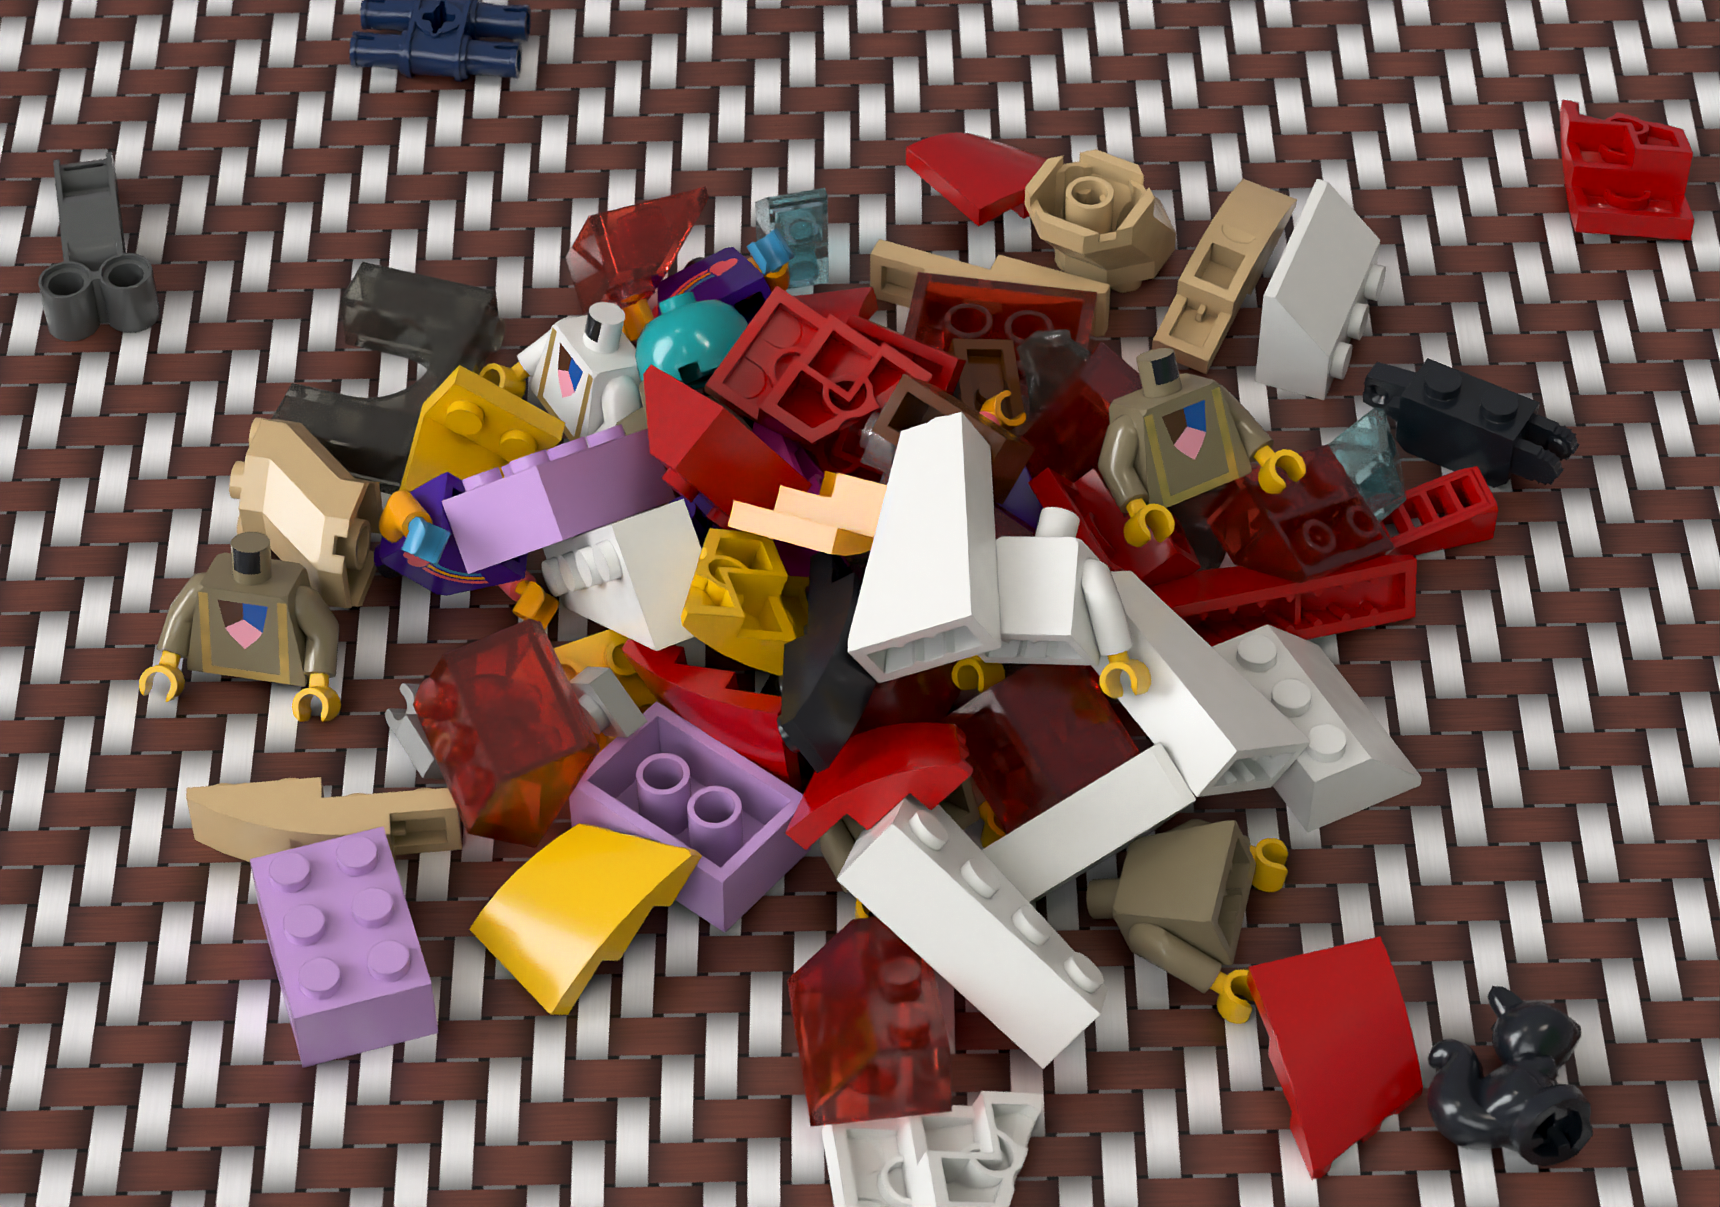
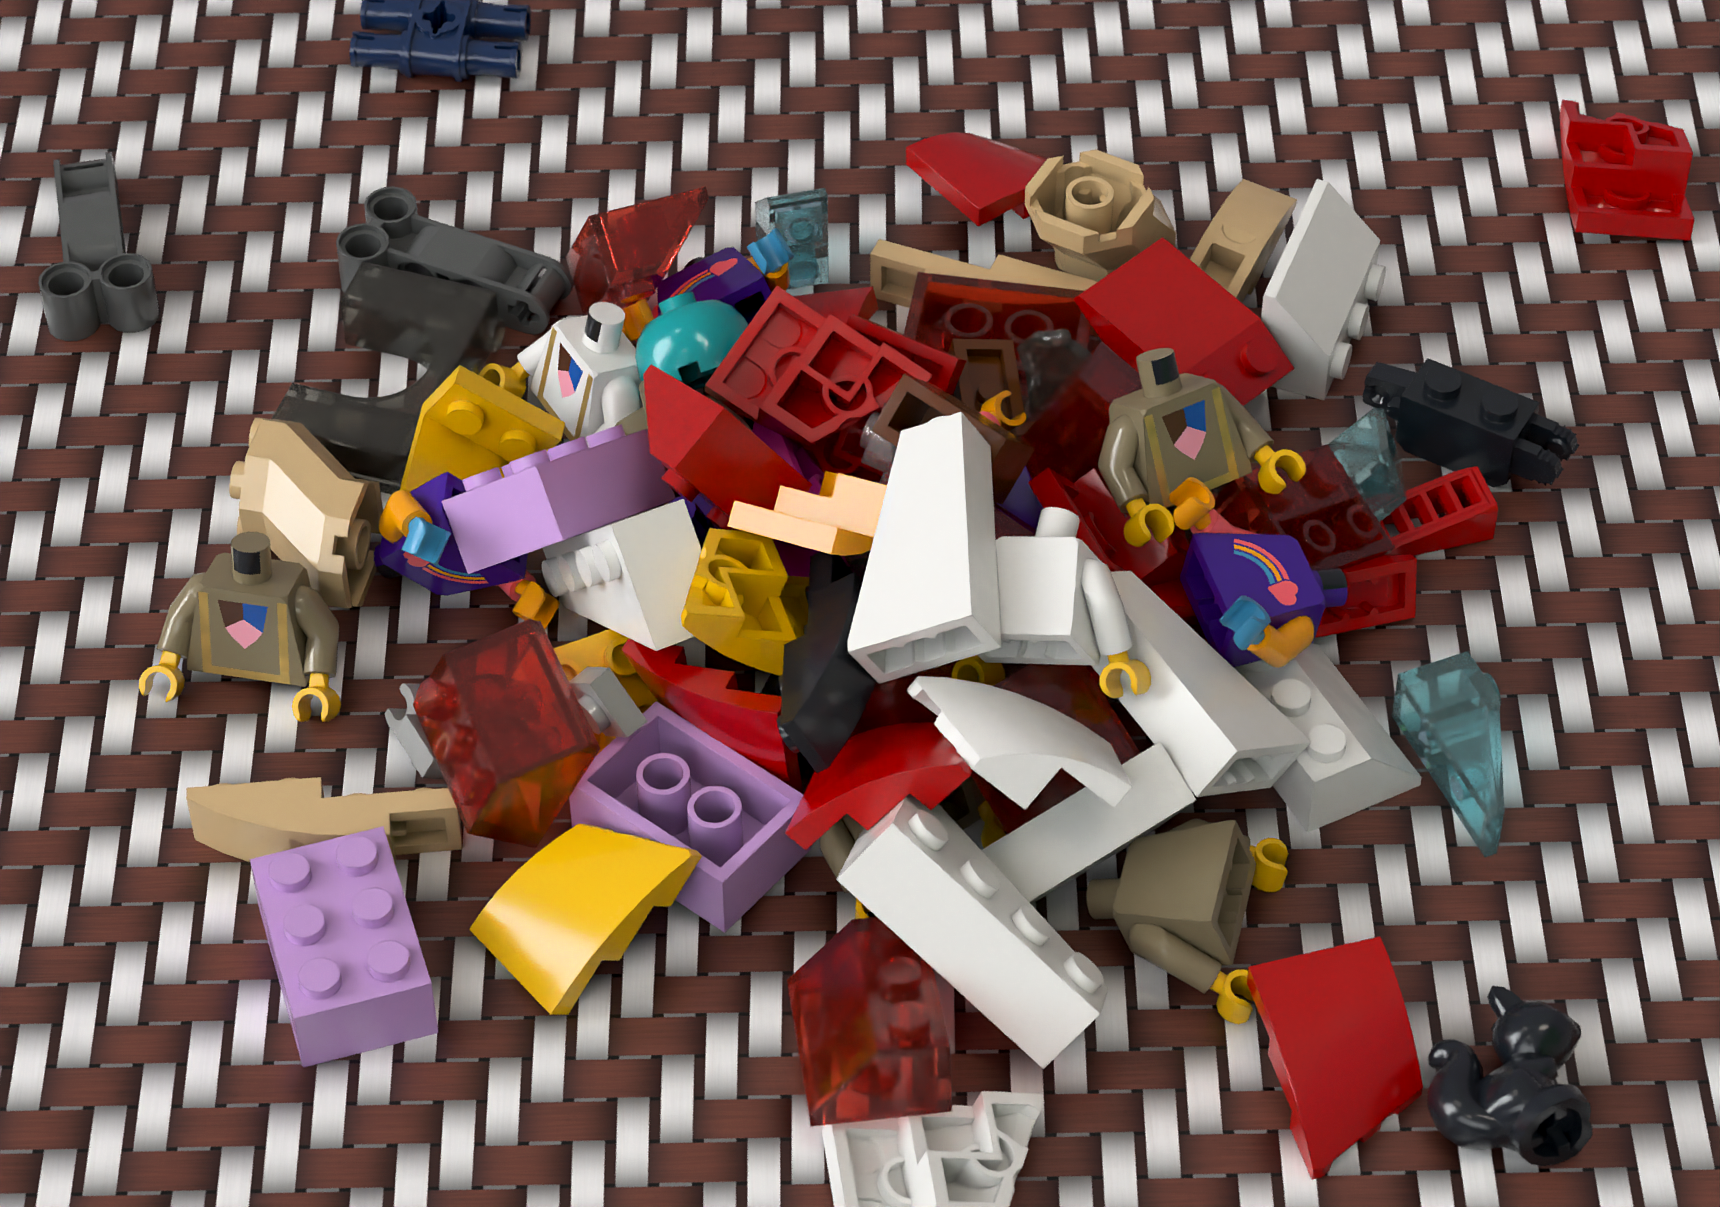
(411, 243): none -> dark grey piece
(1019, 740): none -> white slope
(1174, 304): none -> red slope
(1248, 587): none -> torso
(1455, 729): none -> clear light blue slope

